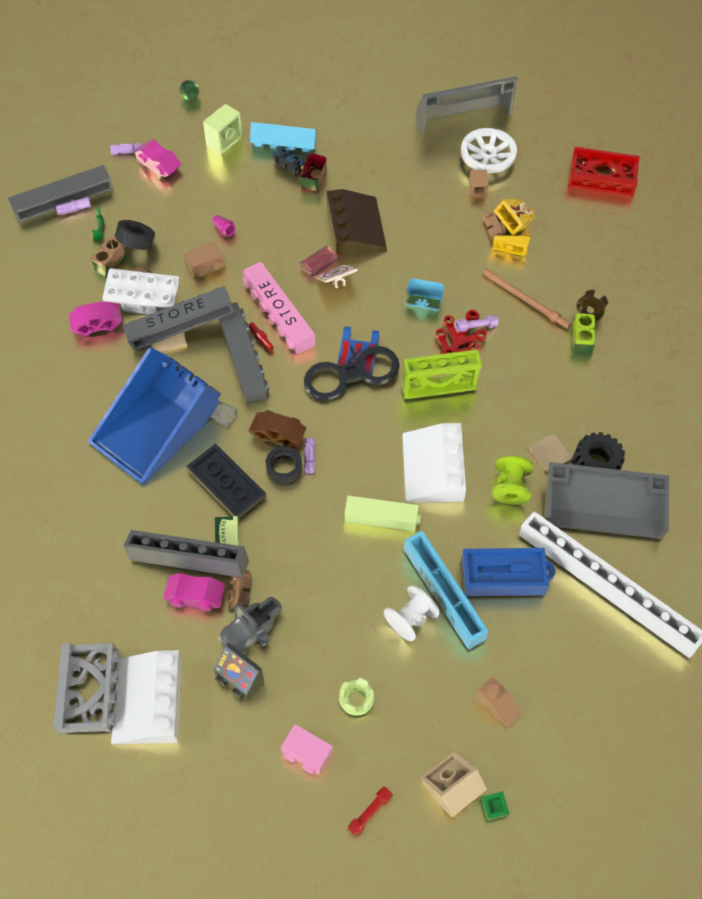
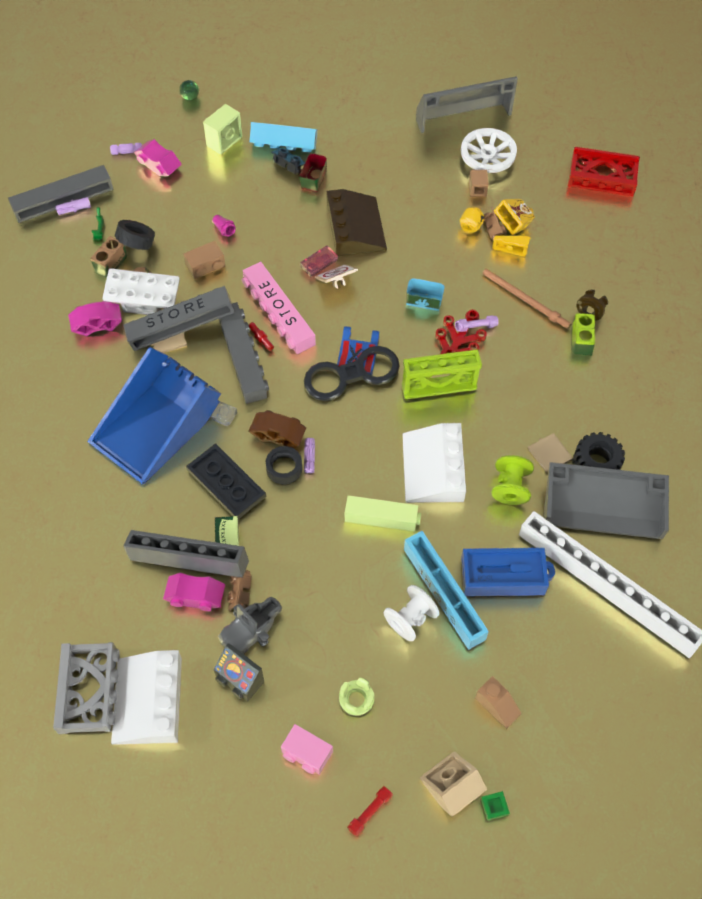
(471, 219): none -> yellow head

